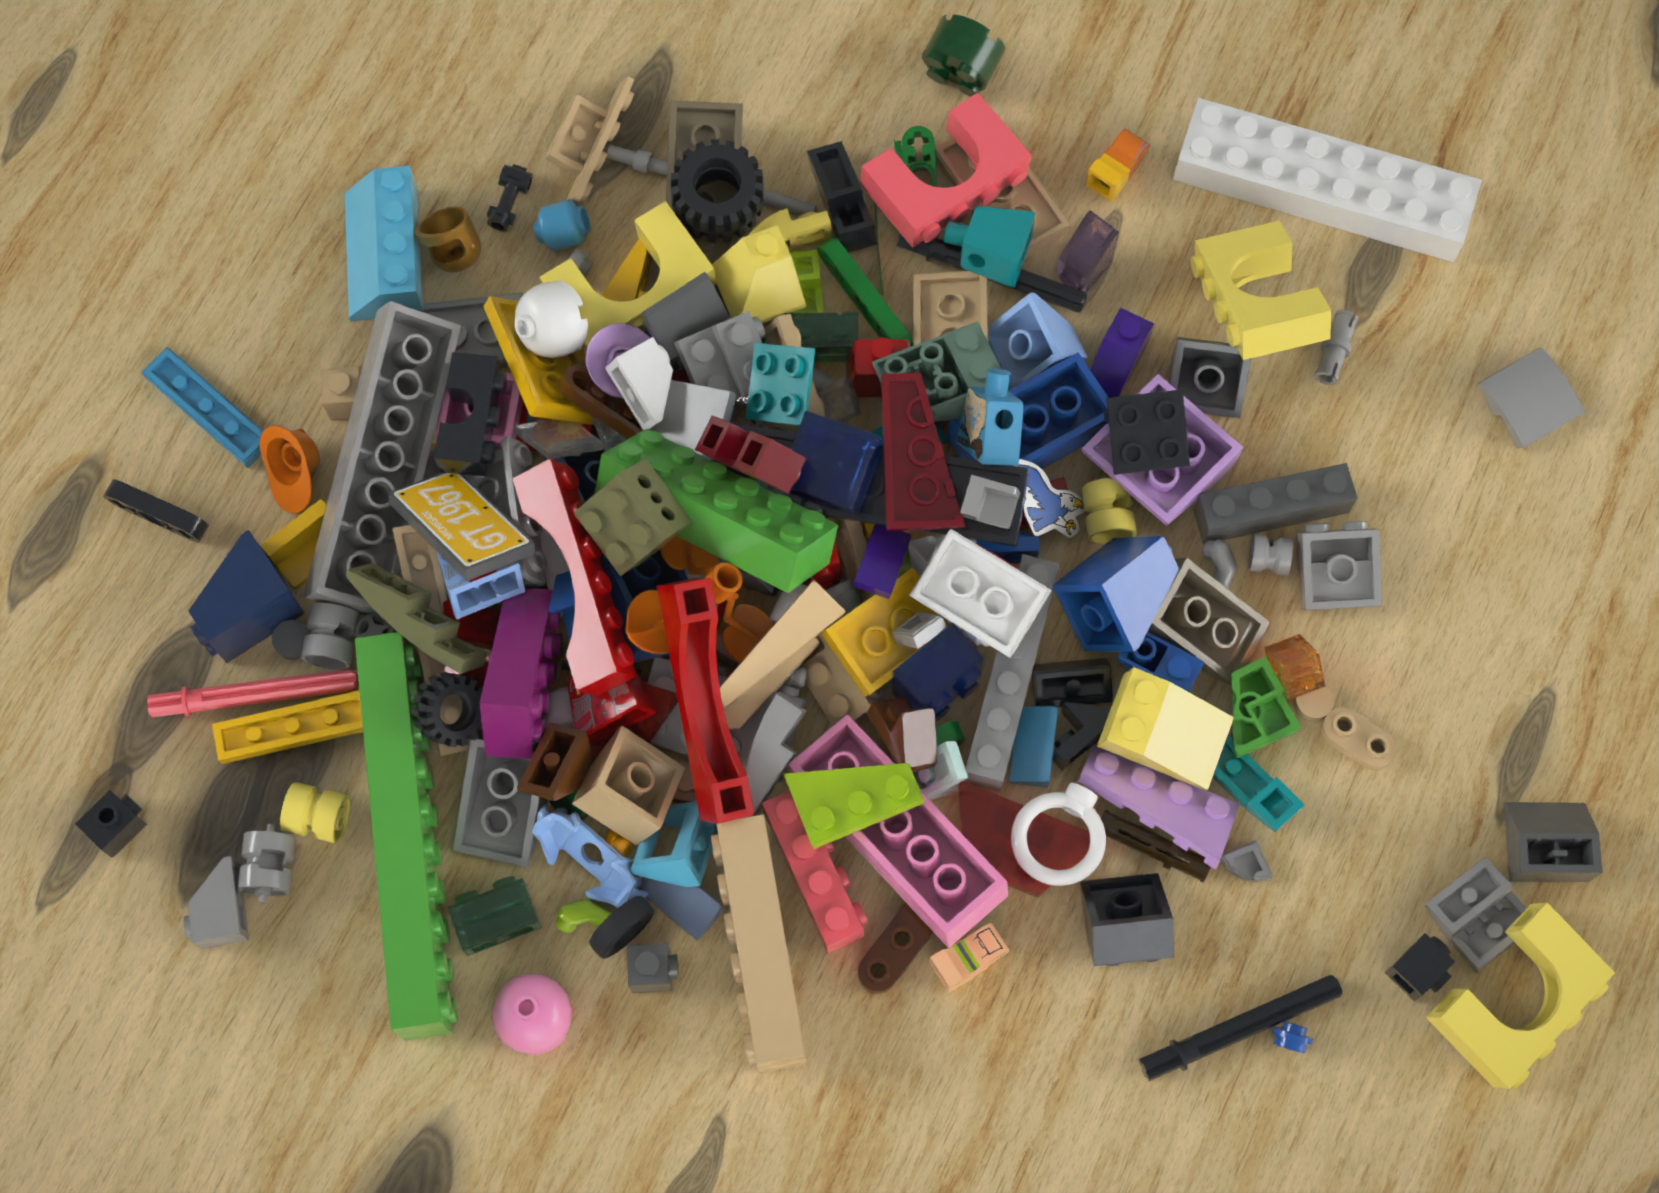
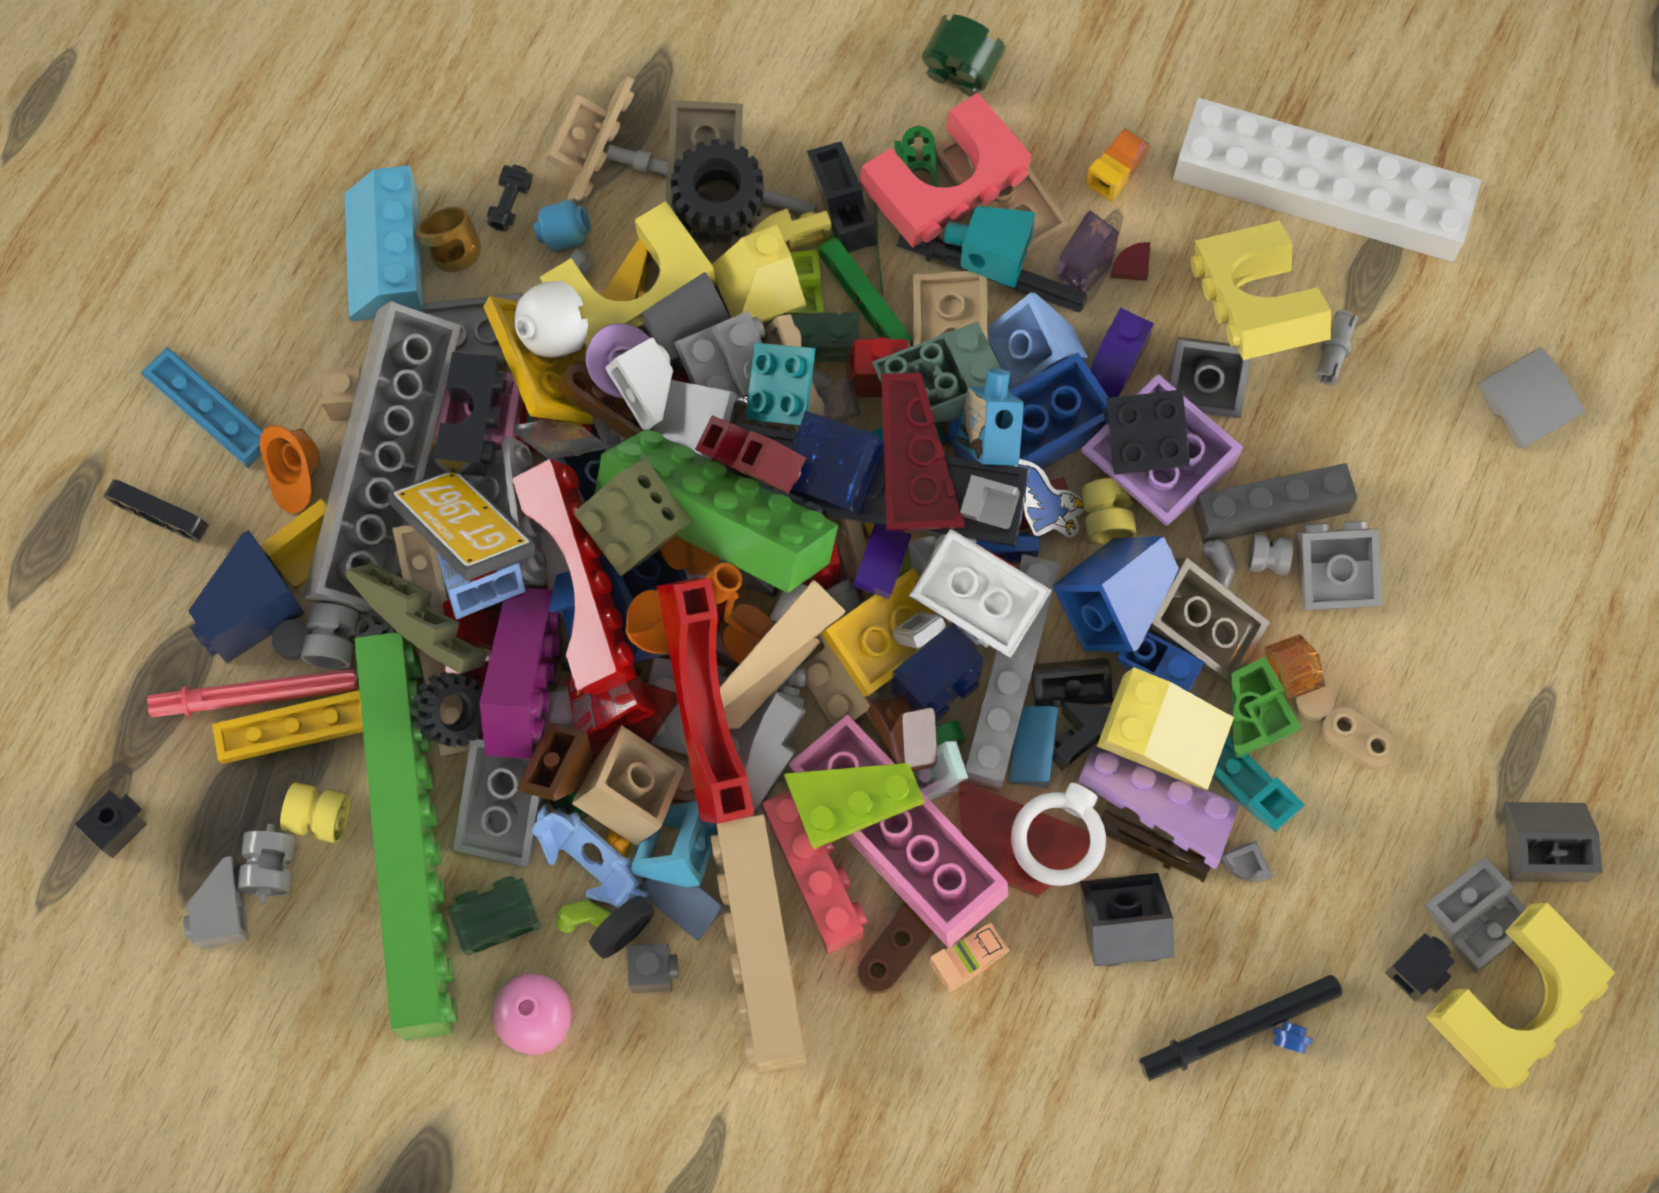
(1132, 262): none -> dark red tile

